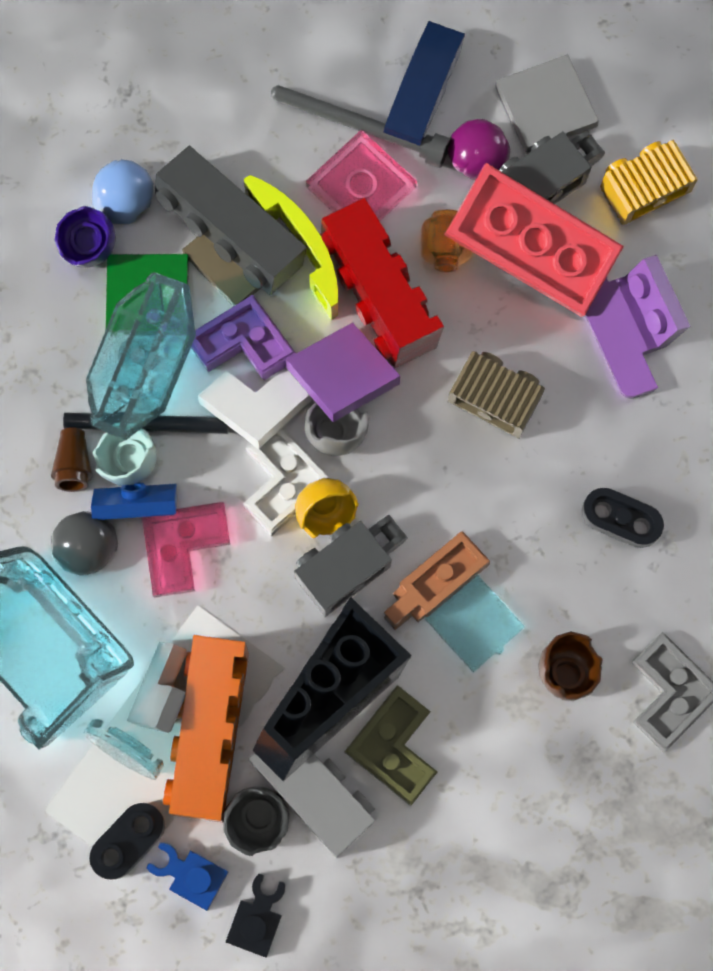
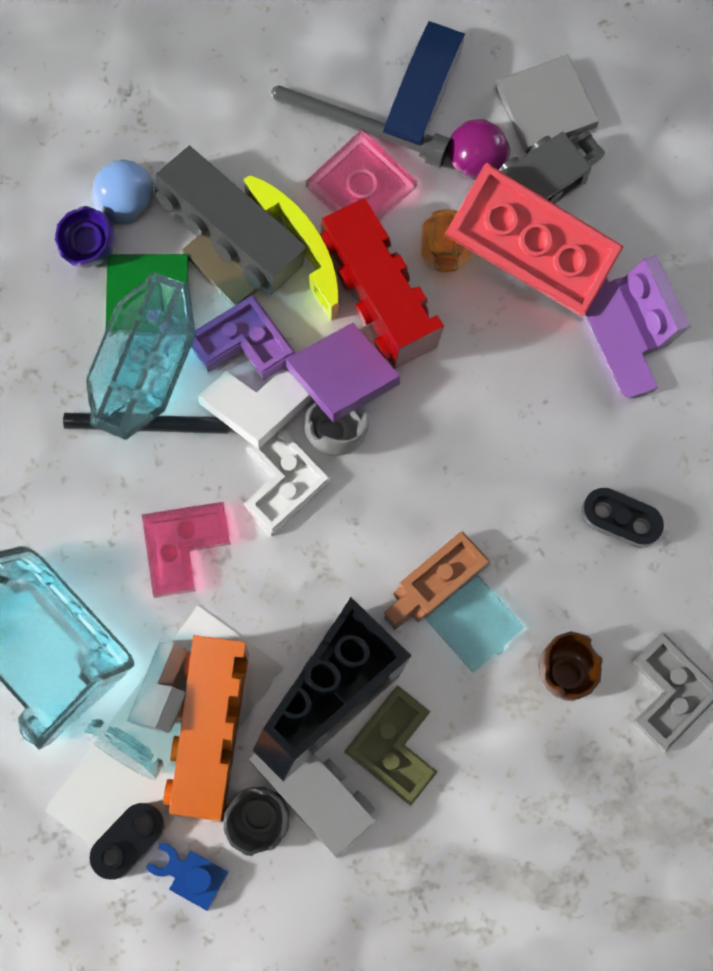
(71, 463): reddish brown cone -> none
(83, 543): dark grey hair -> none
(125, 460): light aqua hair -> none
(134, 501): blue plate -> none
(255, 923): black plate -> none
(325, 506): yellow hair -> none
(347, 563): dark grey brick -> none
(496, 393): dark tan brick -> none
(647, 181): yellow brick -> none

